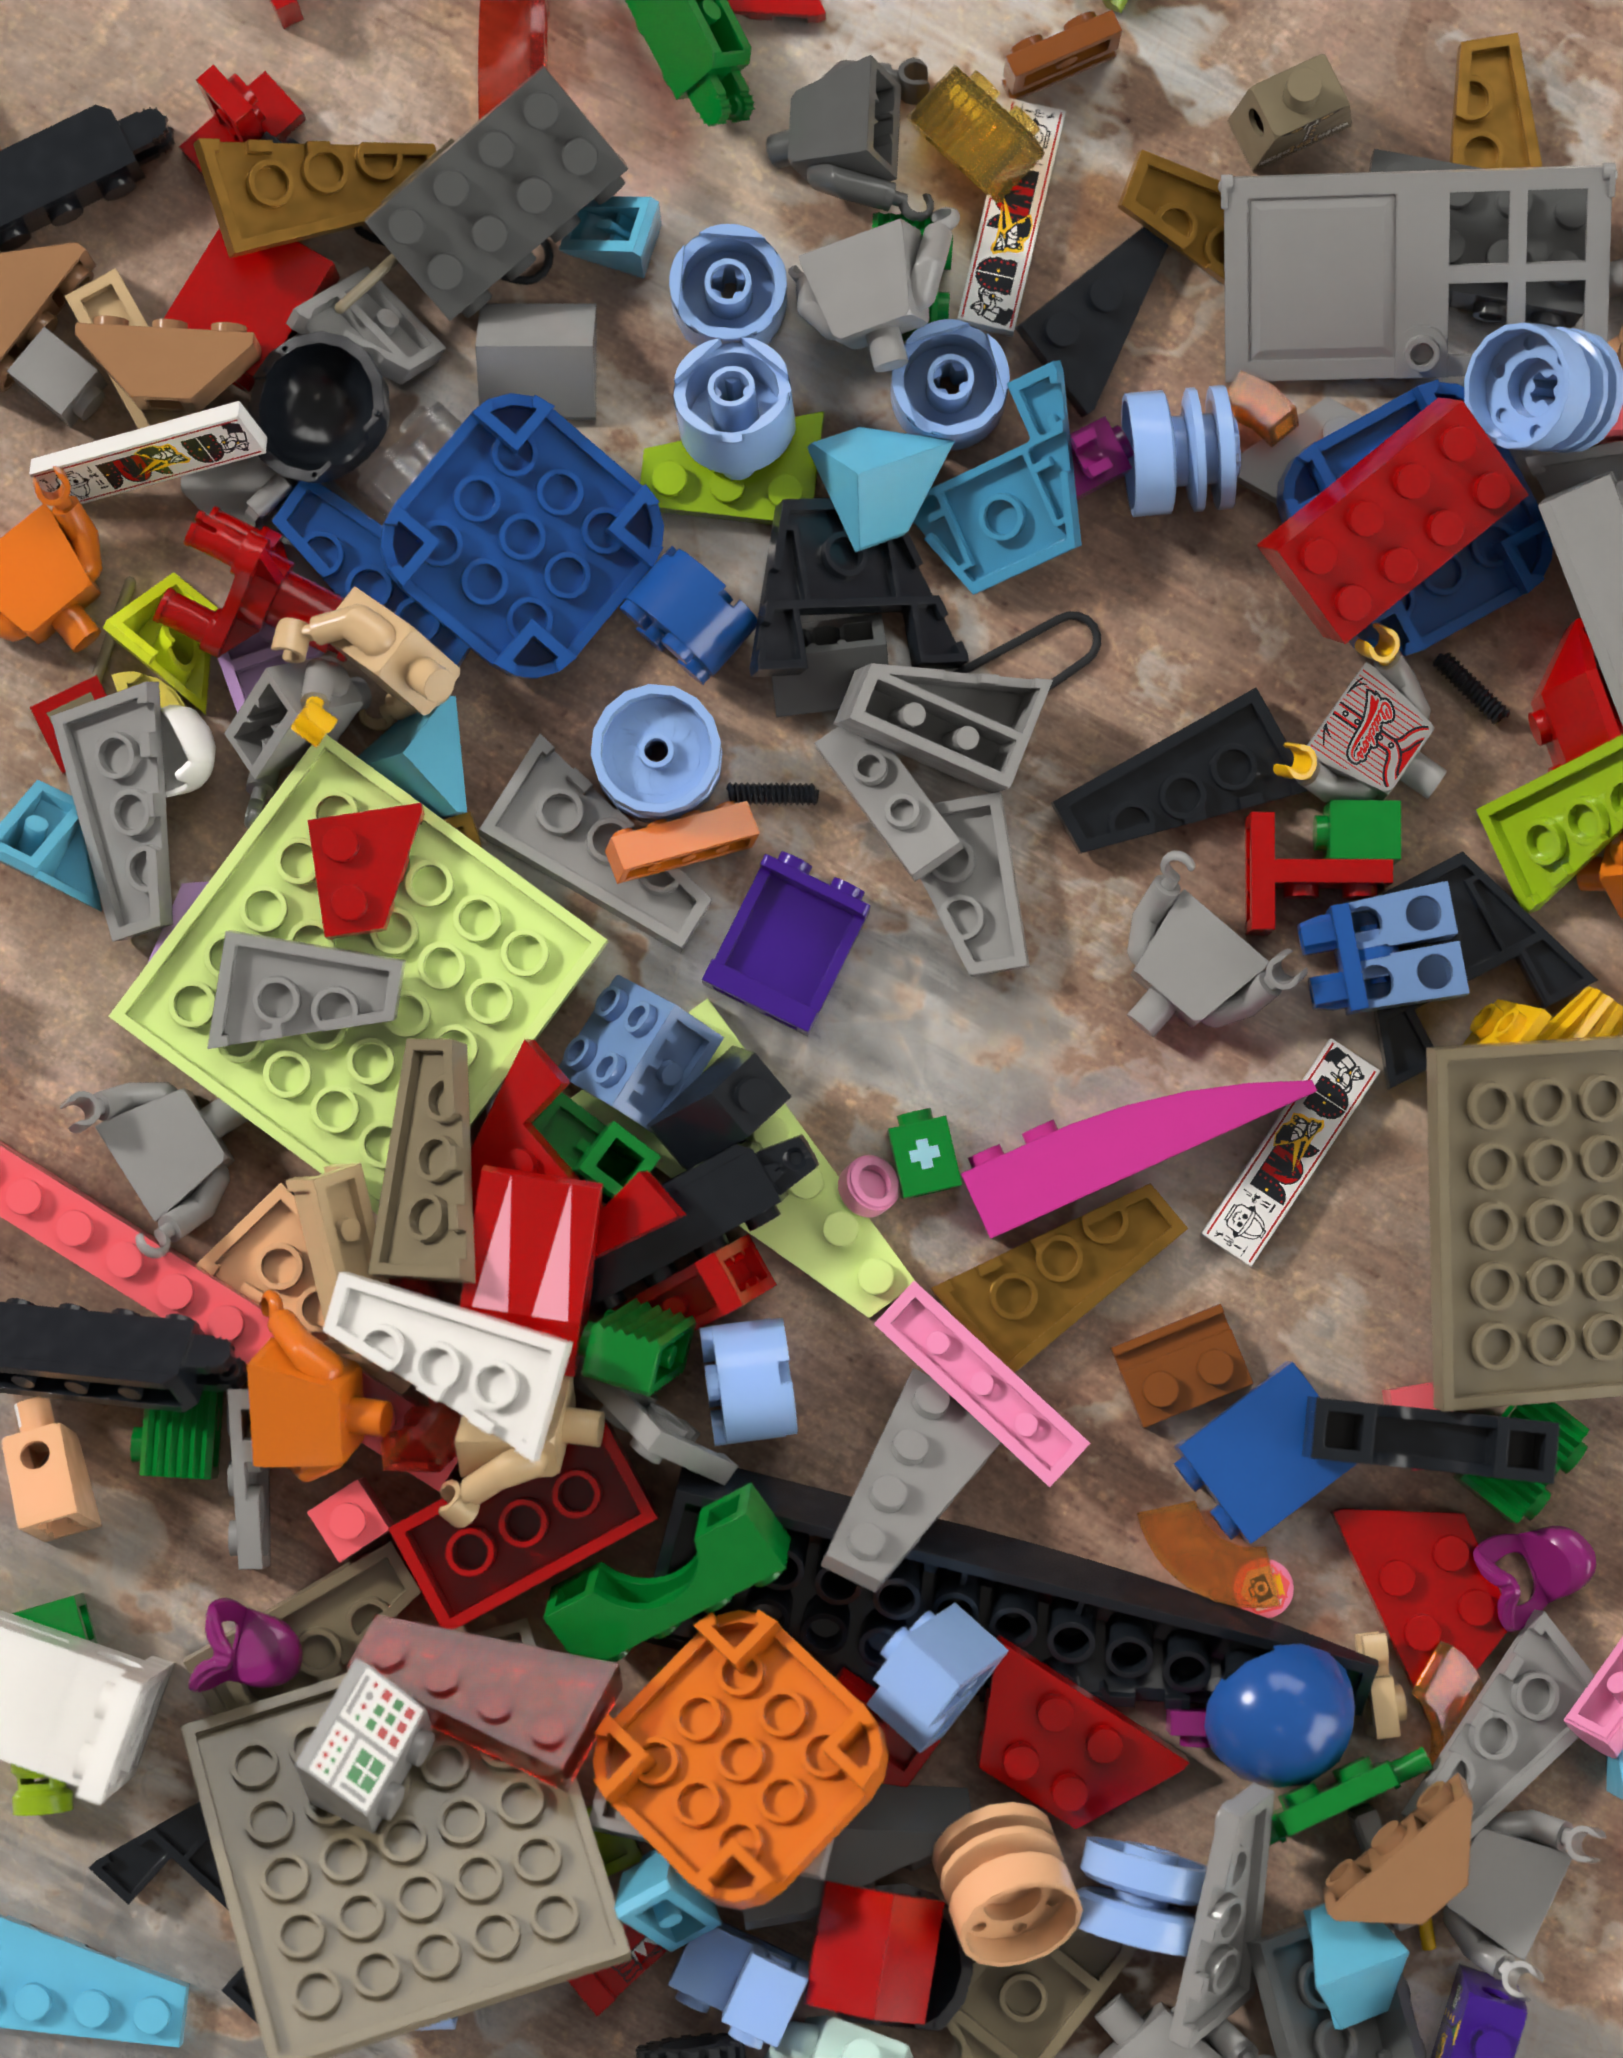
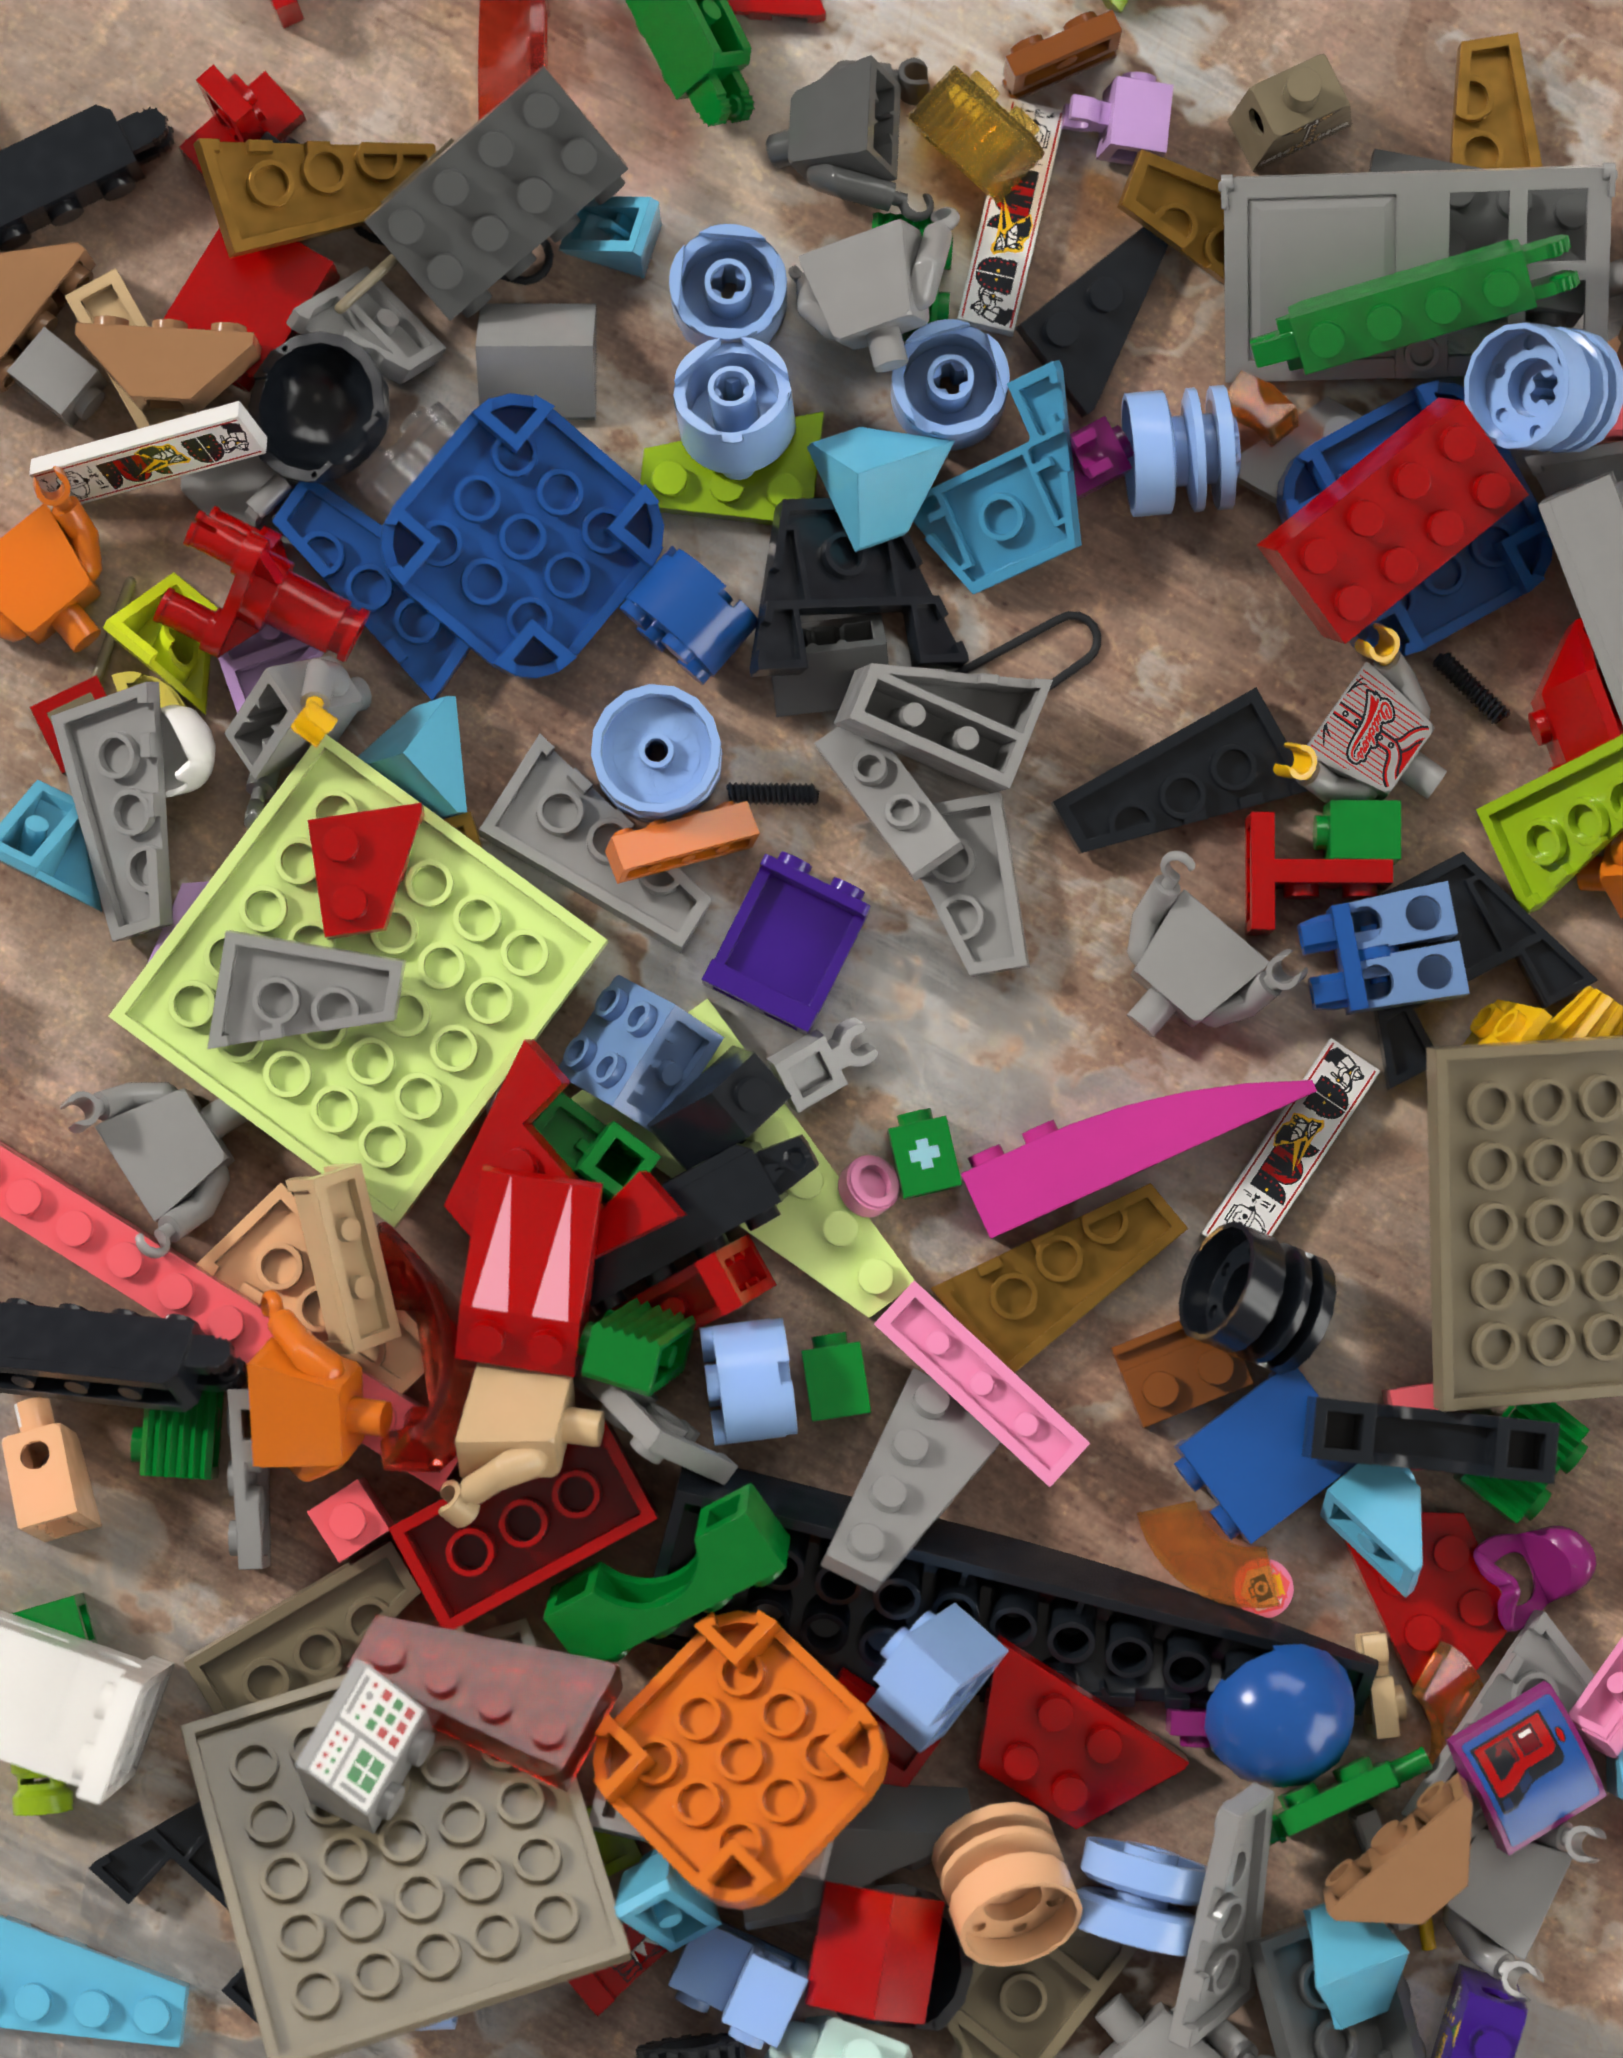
(262, 1653): magenta piece -> none
(382, 648): tan torso -> none
(427, 1182): dark tan wing -> none
(472, 1362): white wing -> none
(814, 1066): none -> light grey plate
(835, 1377): none -> green brick
(1128, 118): none -> lavender brick
(1257, 1297): none -> black wheel
(1381, 1519): none -> medium azure slope
(1413, 305): none -> green hinge
(1526, 1767): none -> slope

